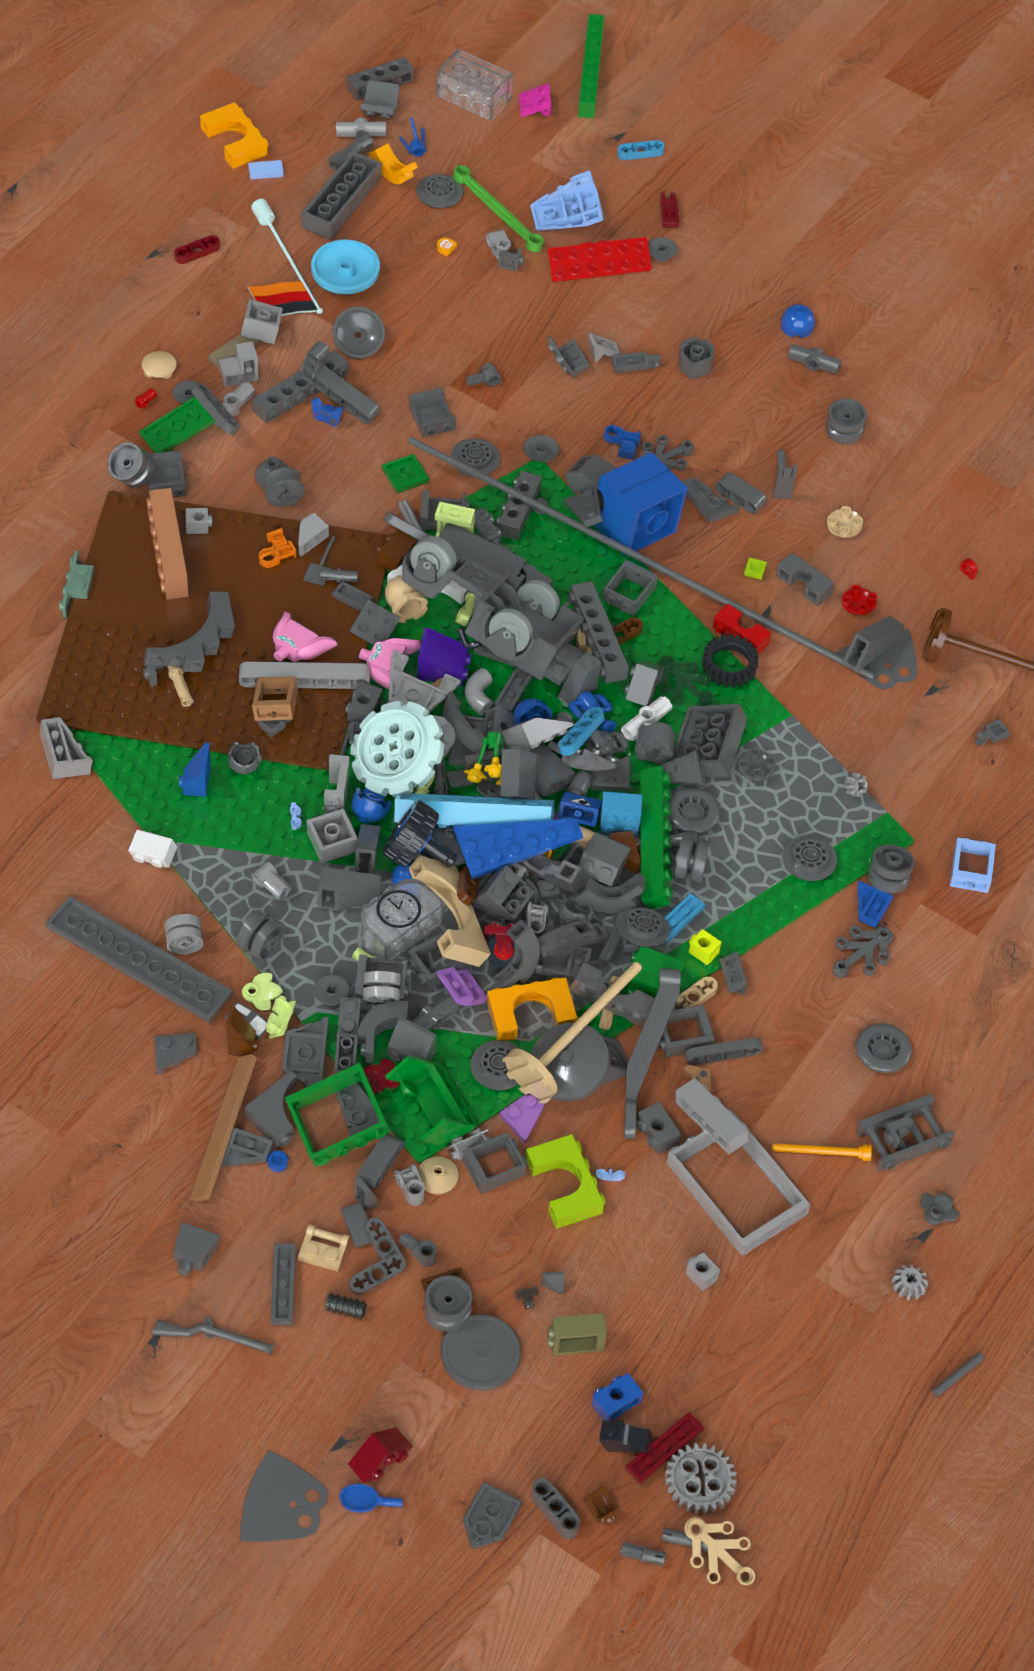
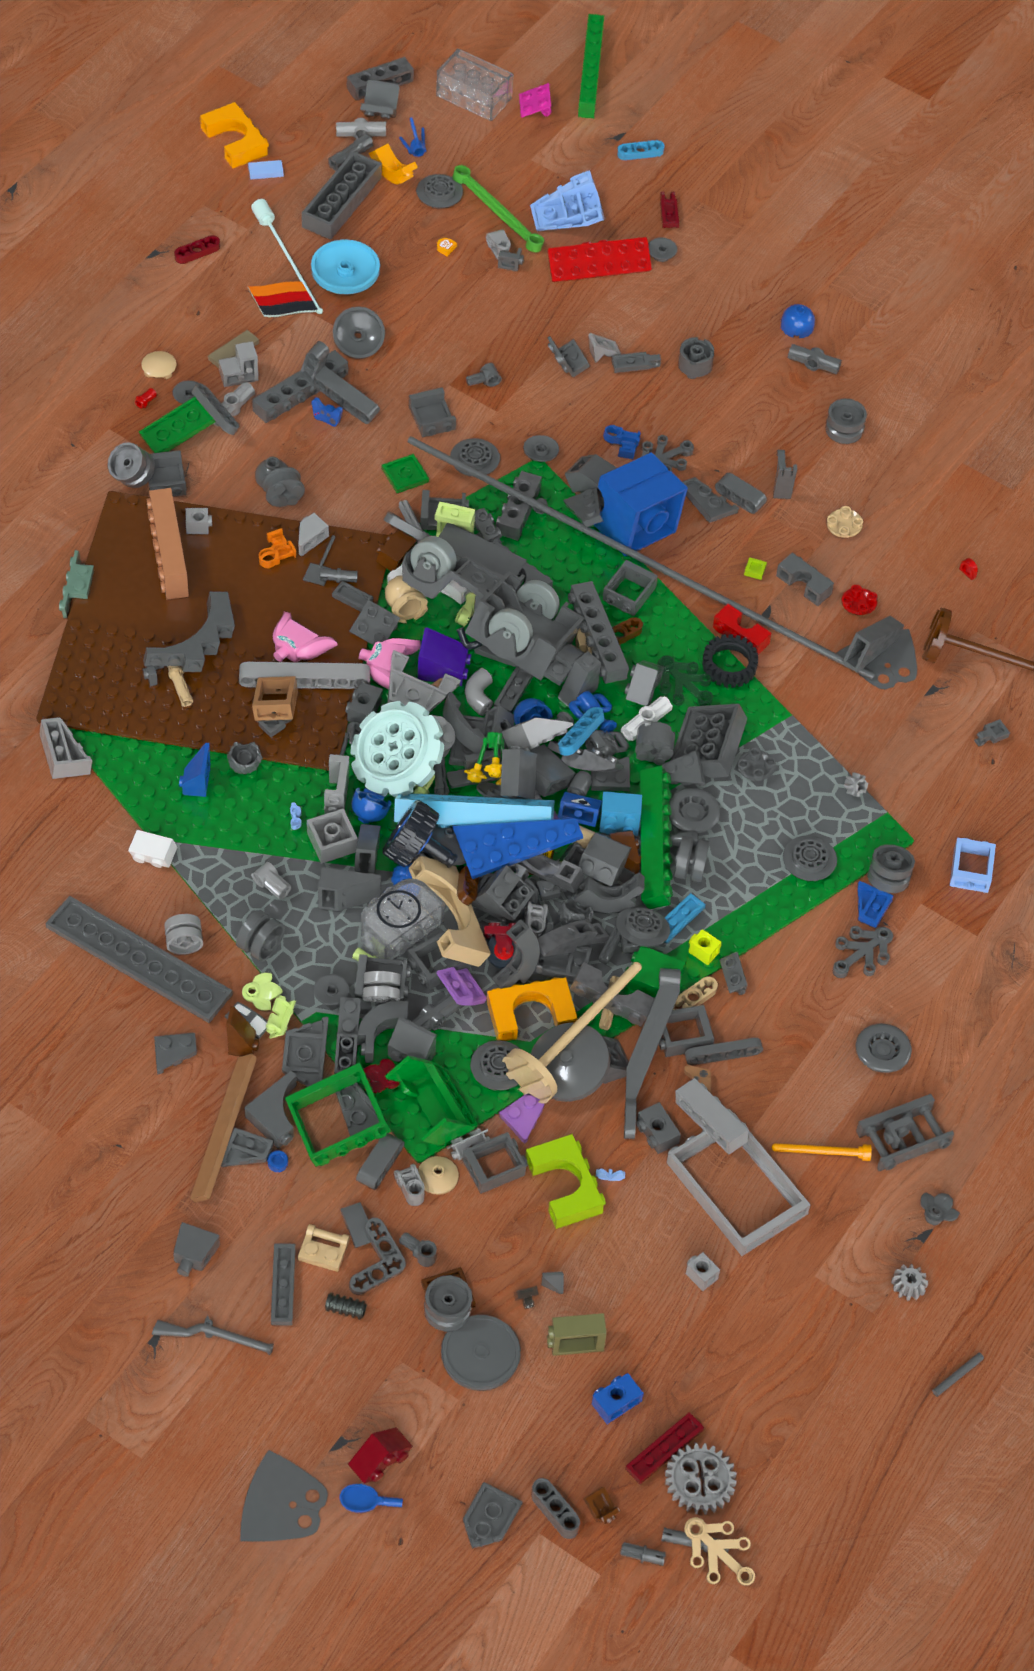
(261, 321): light grey brick -> none
(364, 1194): dark grey slope -> none
(622, 1437): black arch -> none

